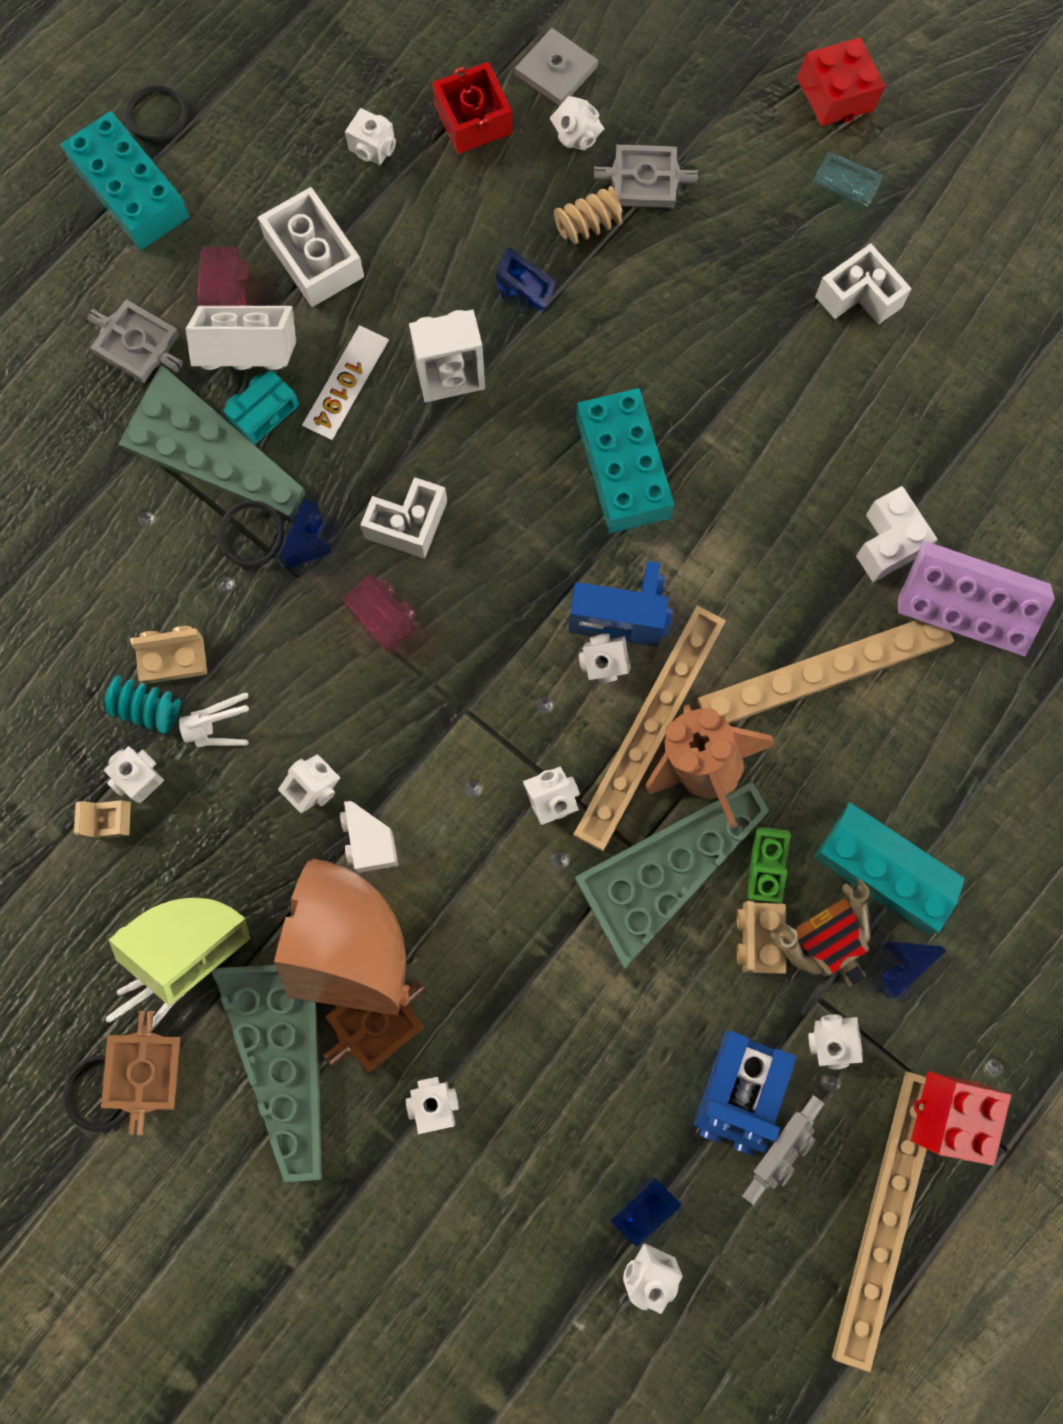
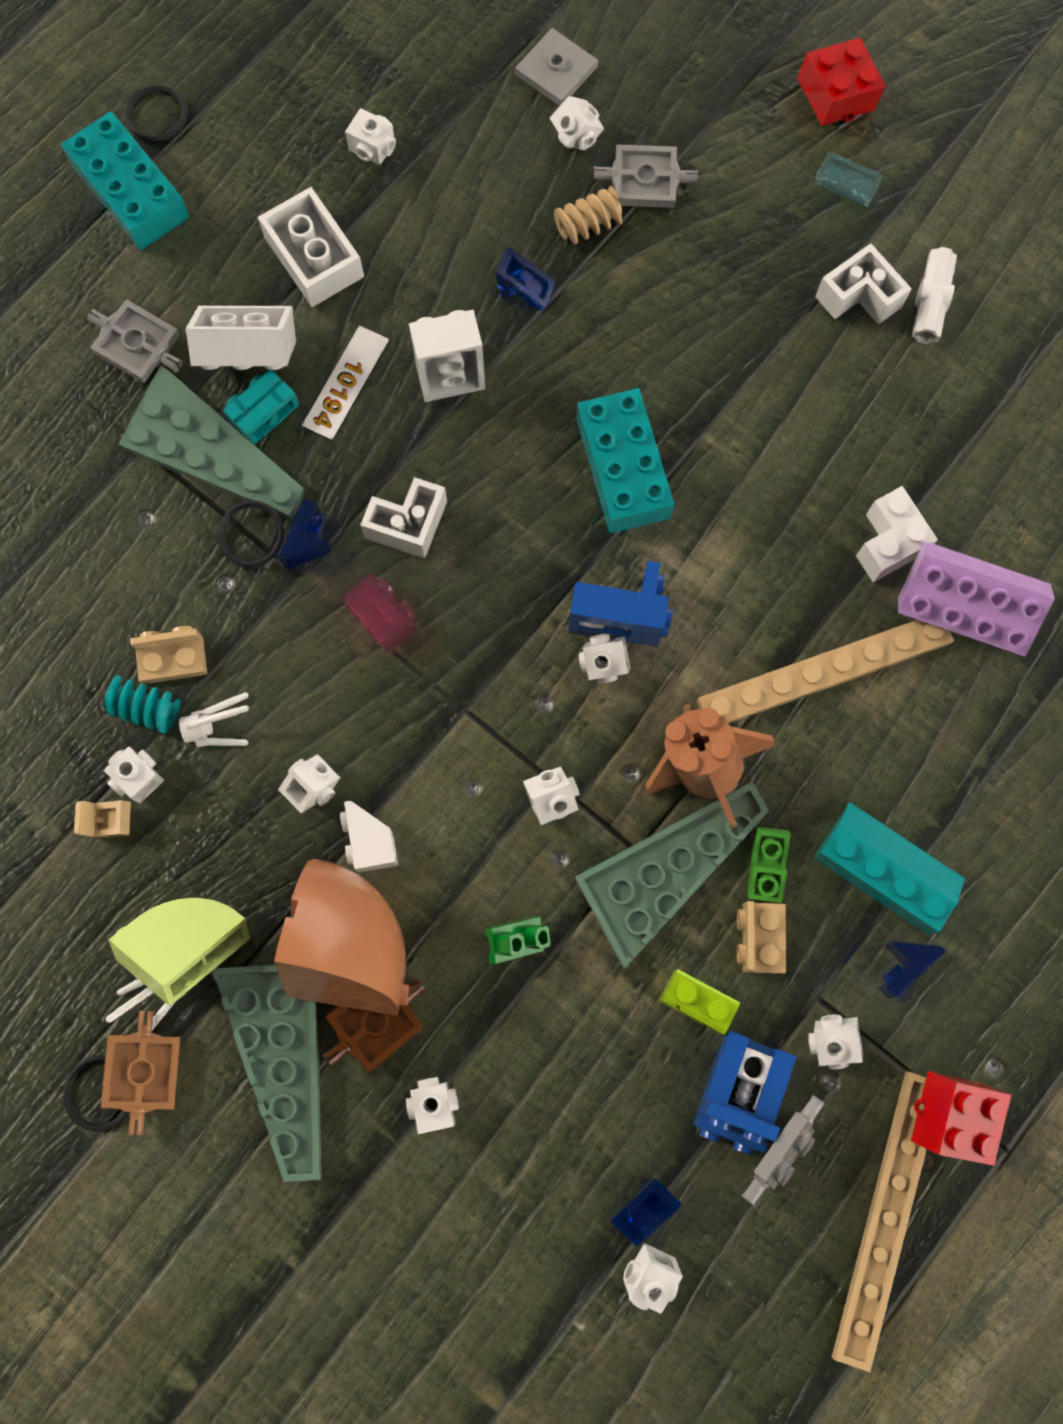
(221, 277): clear pink brick -> none
(472, 107): red brick -> none
(517, 939): none -> green hips
(649, 729): tan plate -> none
(699, 1002): none -> lime brick
(831, 938): torso -> none
(934, 295): none -> white piece

